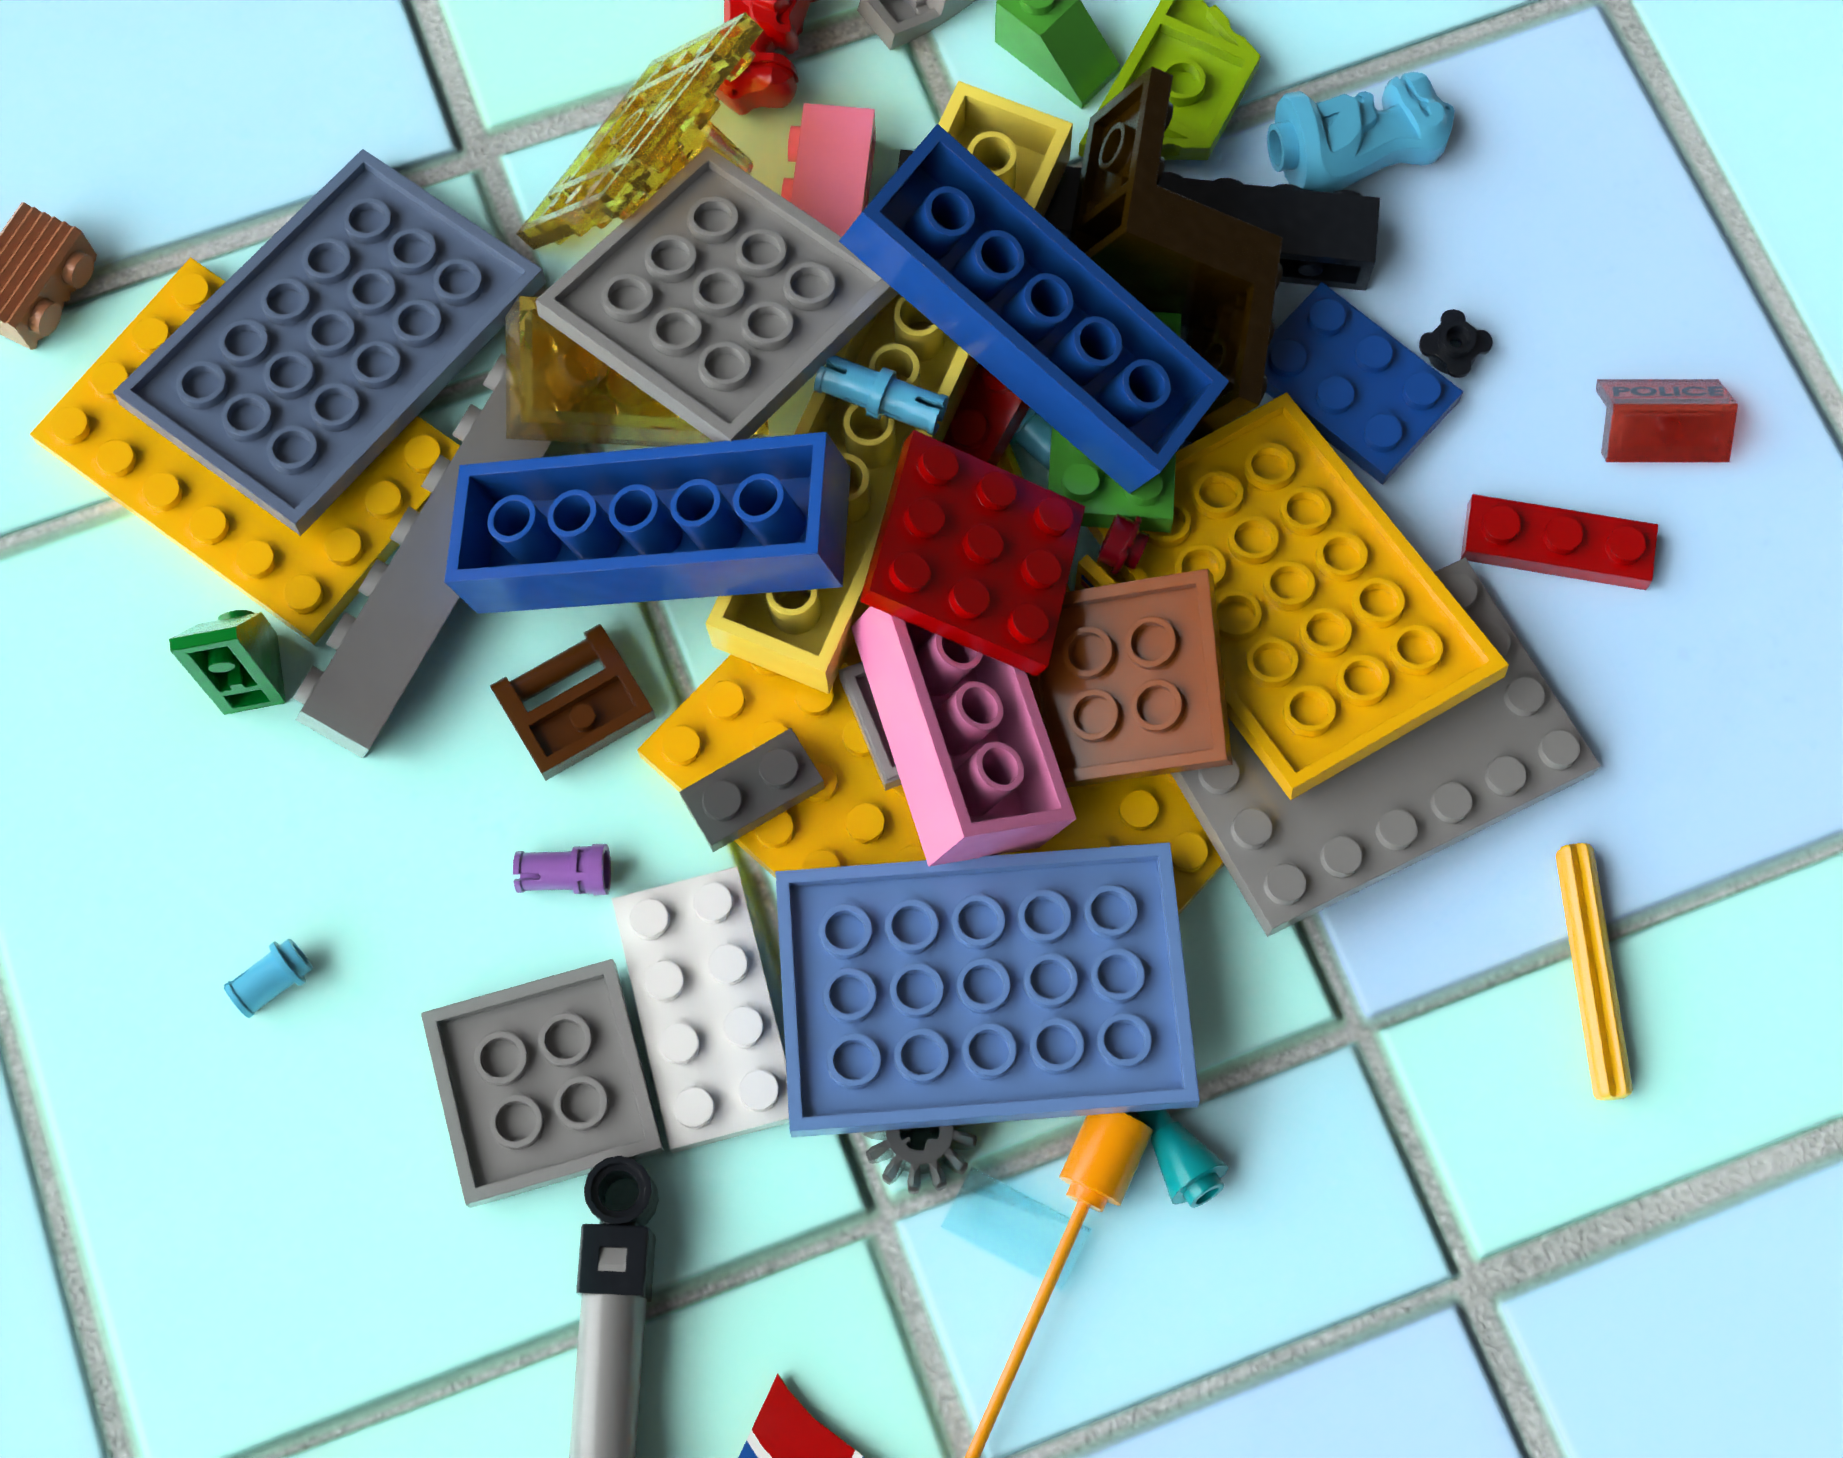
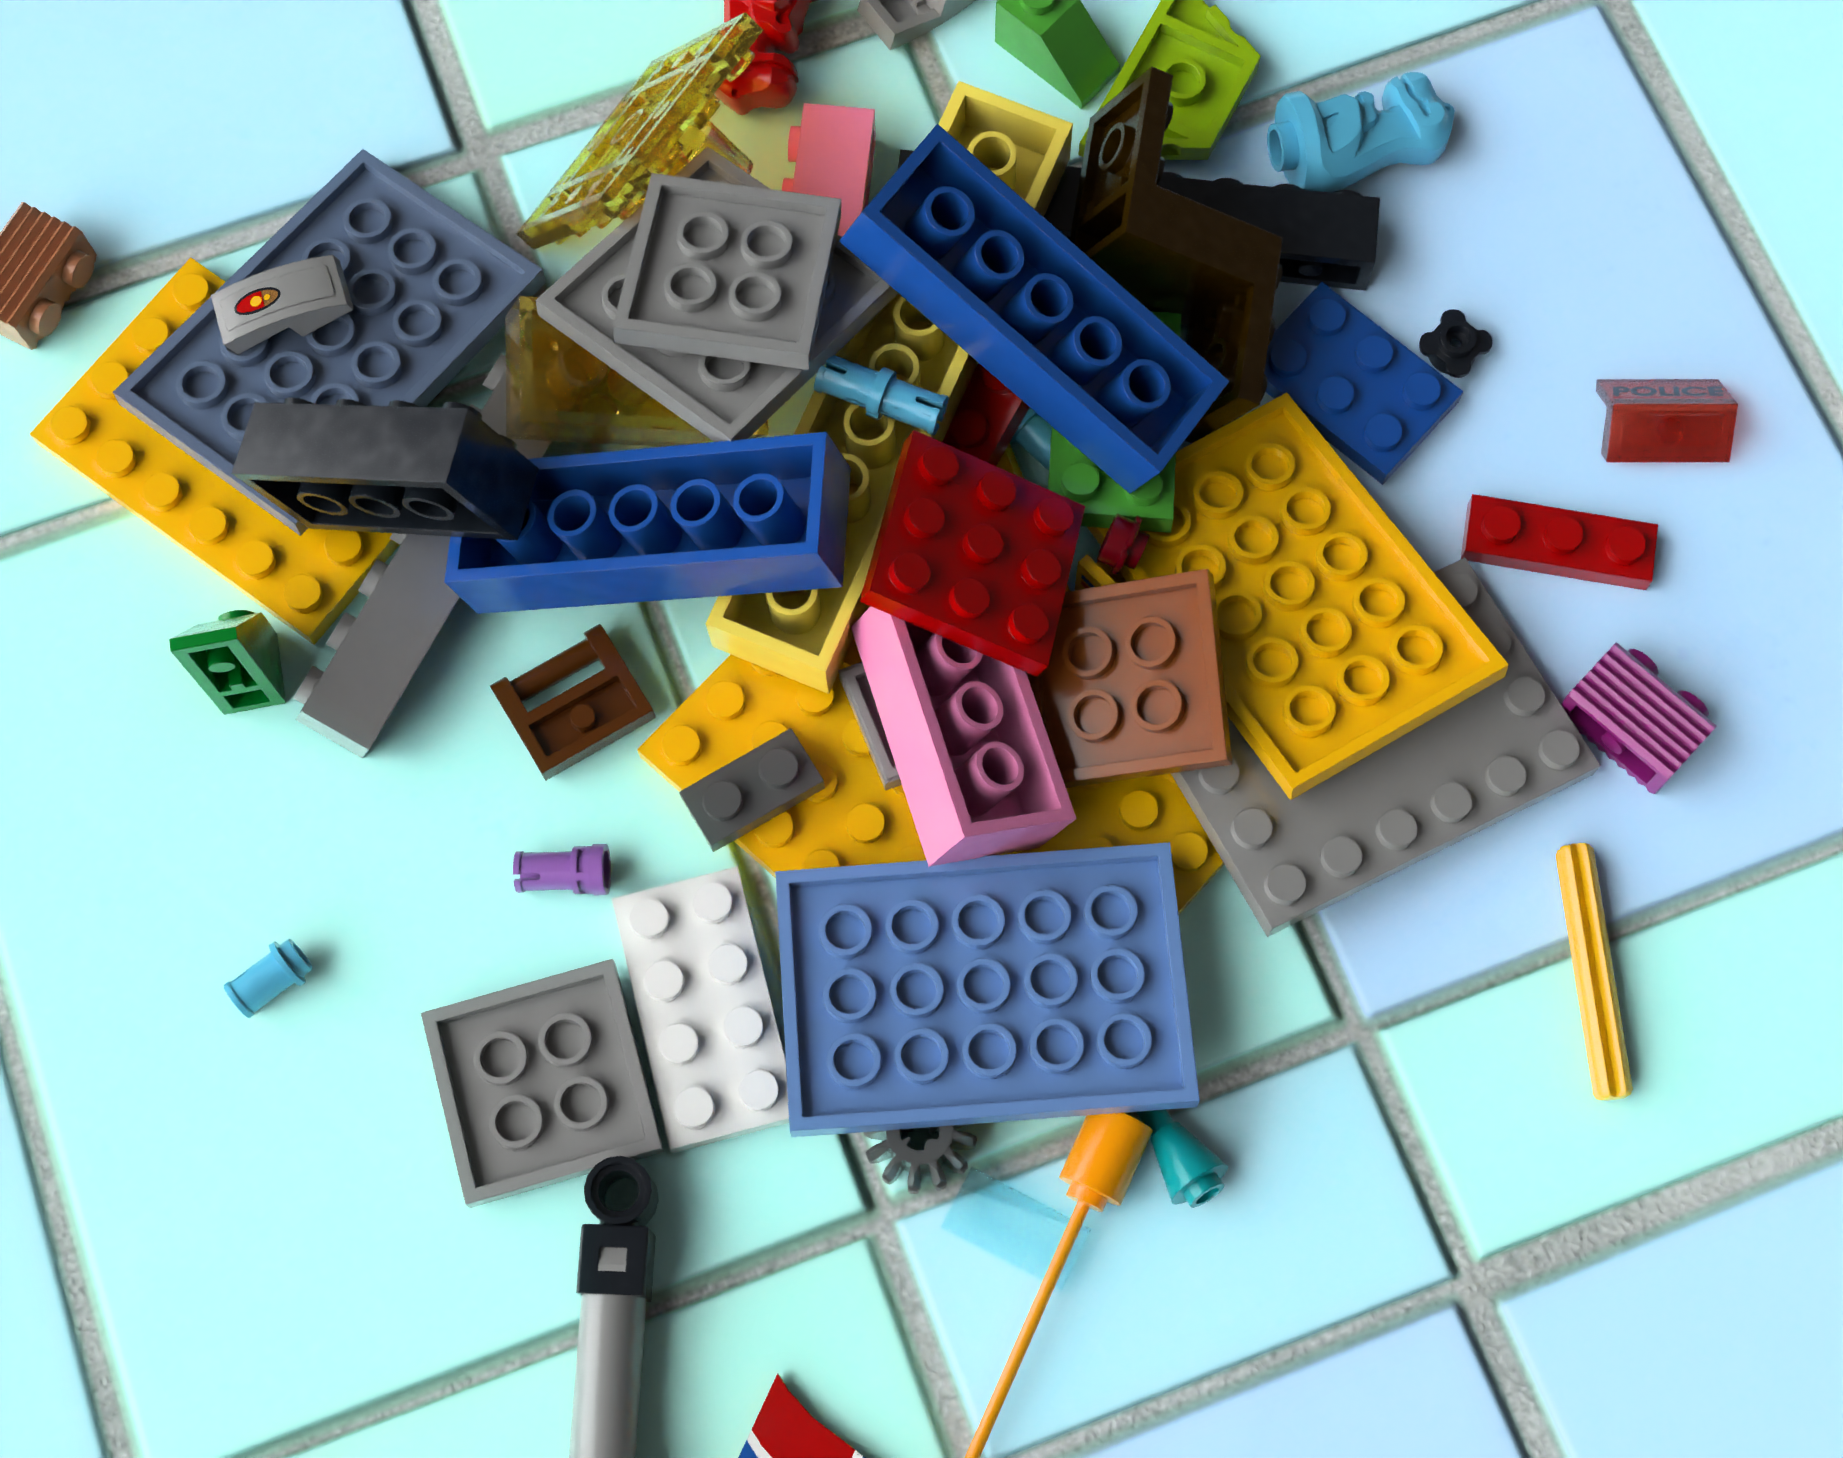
(291, 295): none -> light grey slope
(387, 468): none -> black brick
(728, 271): none -> light grey plate
(1637, 716): none -> magenta brick

